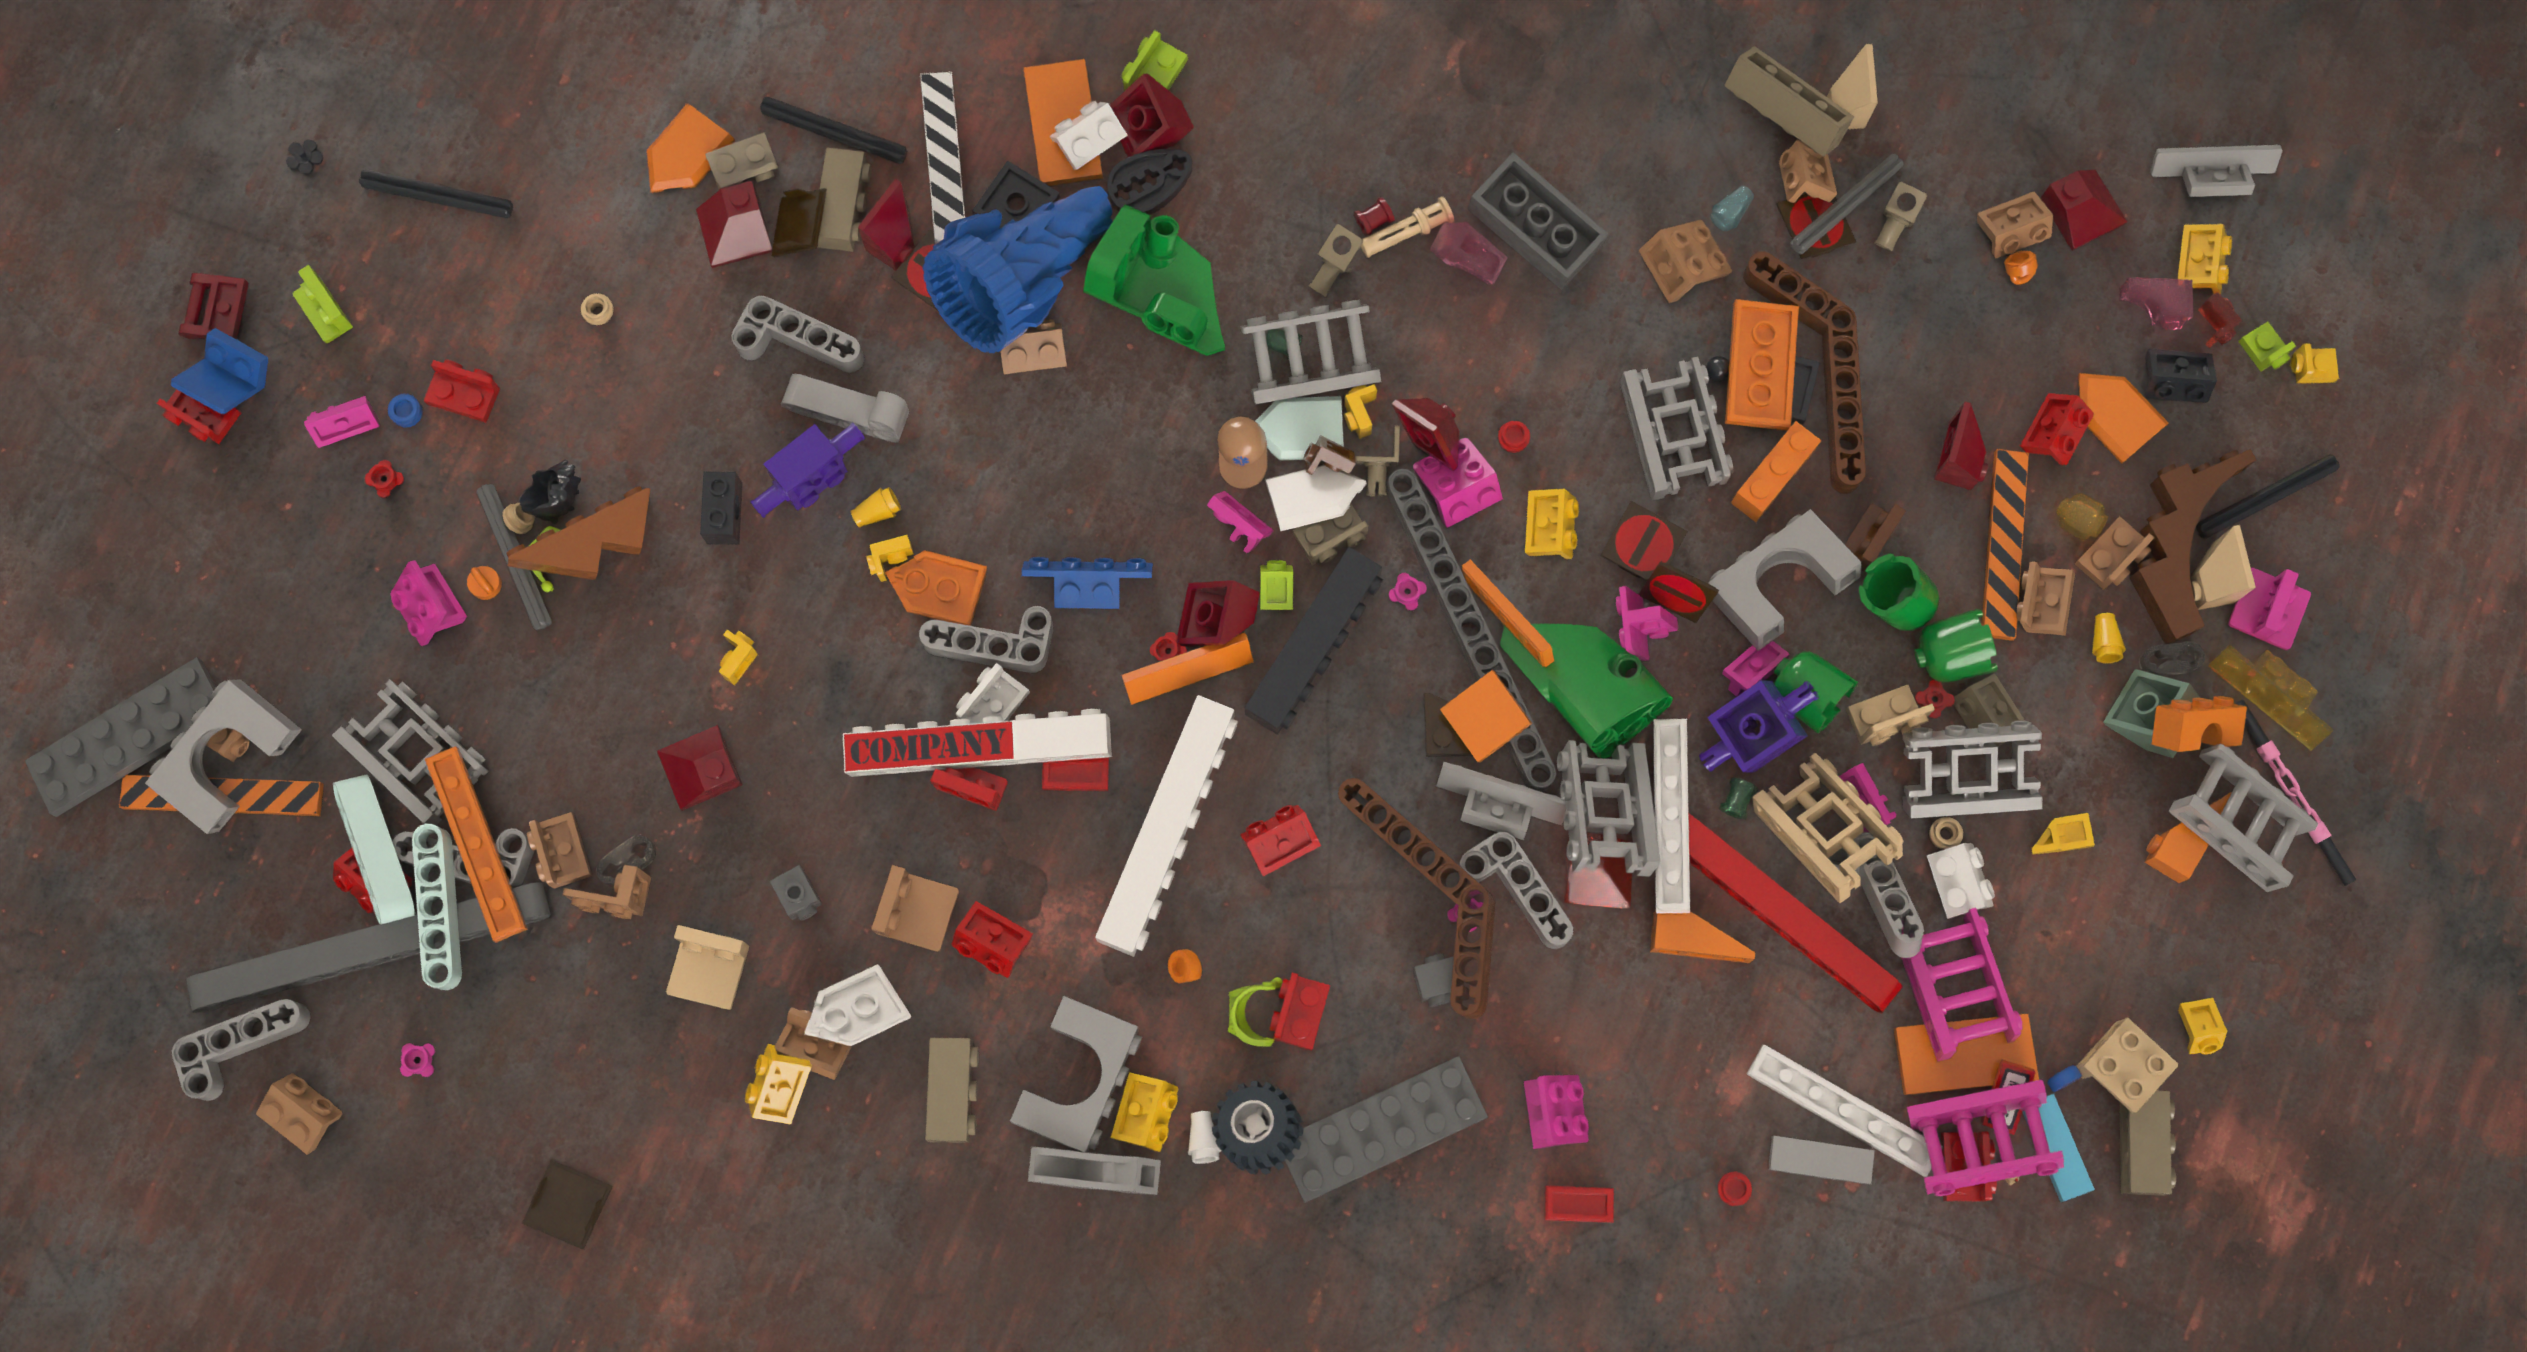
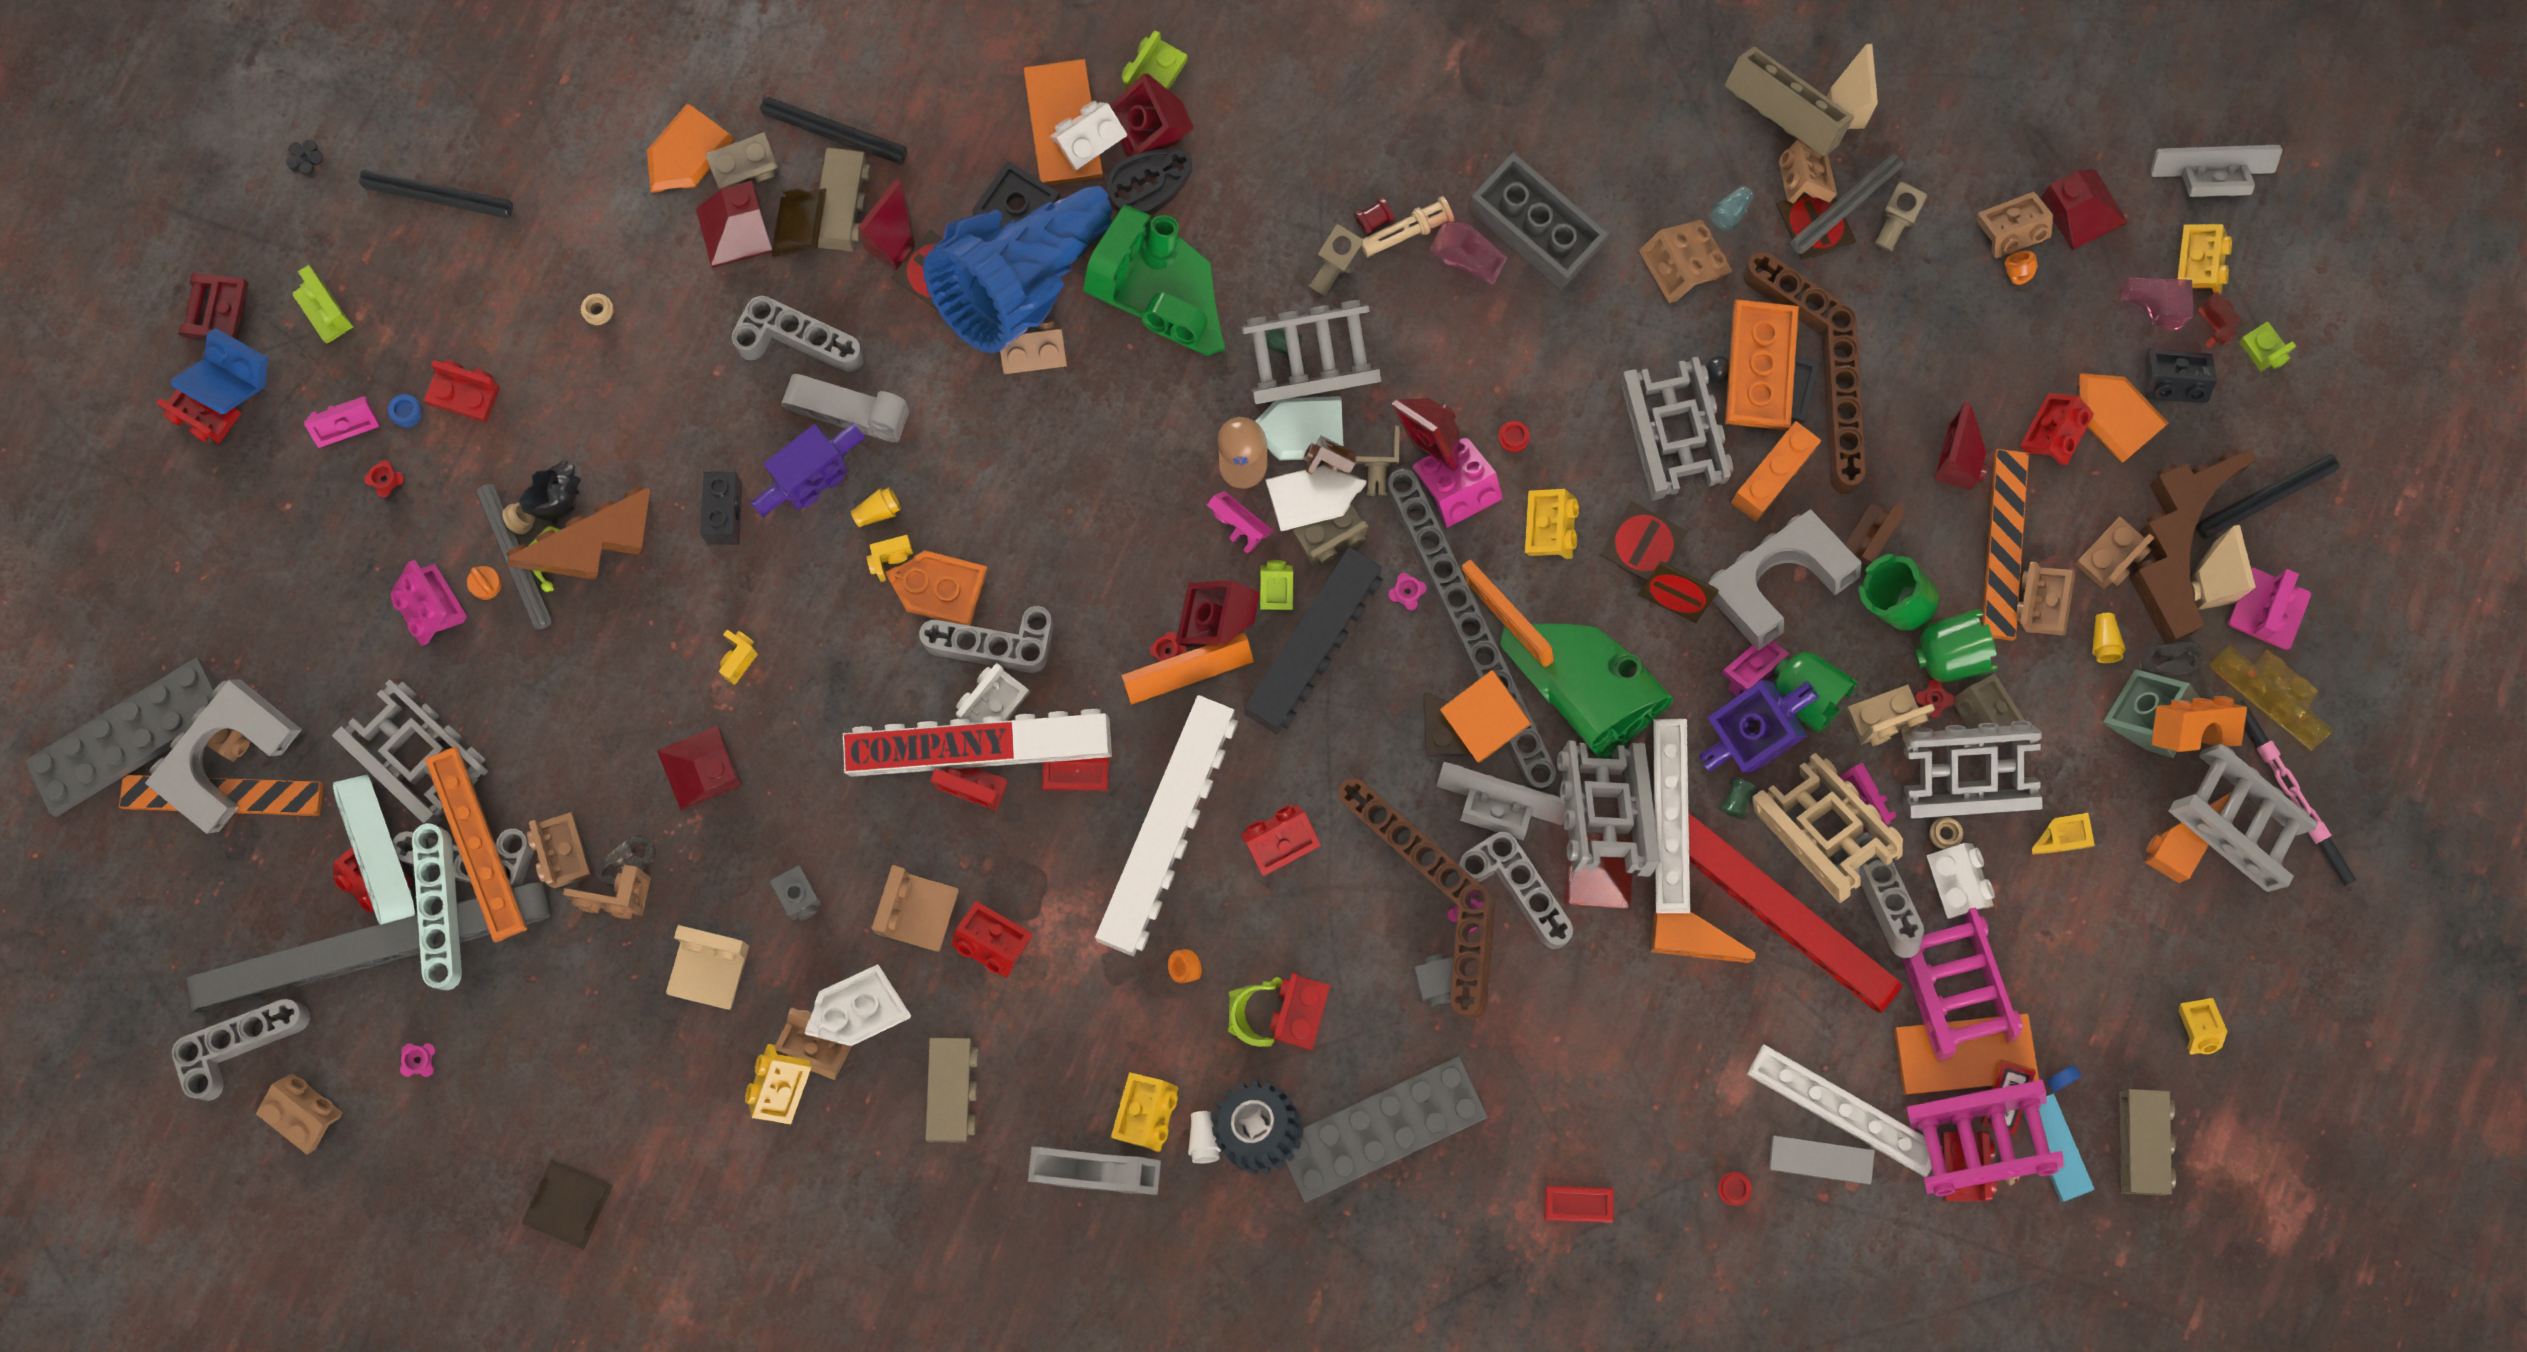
(942, 150): tile -> none
(1079, 1123): light grey arch -> none
(1087, 583): blue bracket -> none
(1356, 414): yellow bracket -> none
(1556, 1110): dark pink bracket -> none
(1640, 622): dark pink bracket -> none
(2082, 516): clear yellow head -> none
(2128, 1064): tan bracket -> none
(2314, 365): yellow bracket -> none

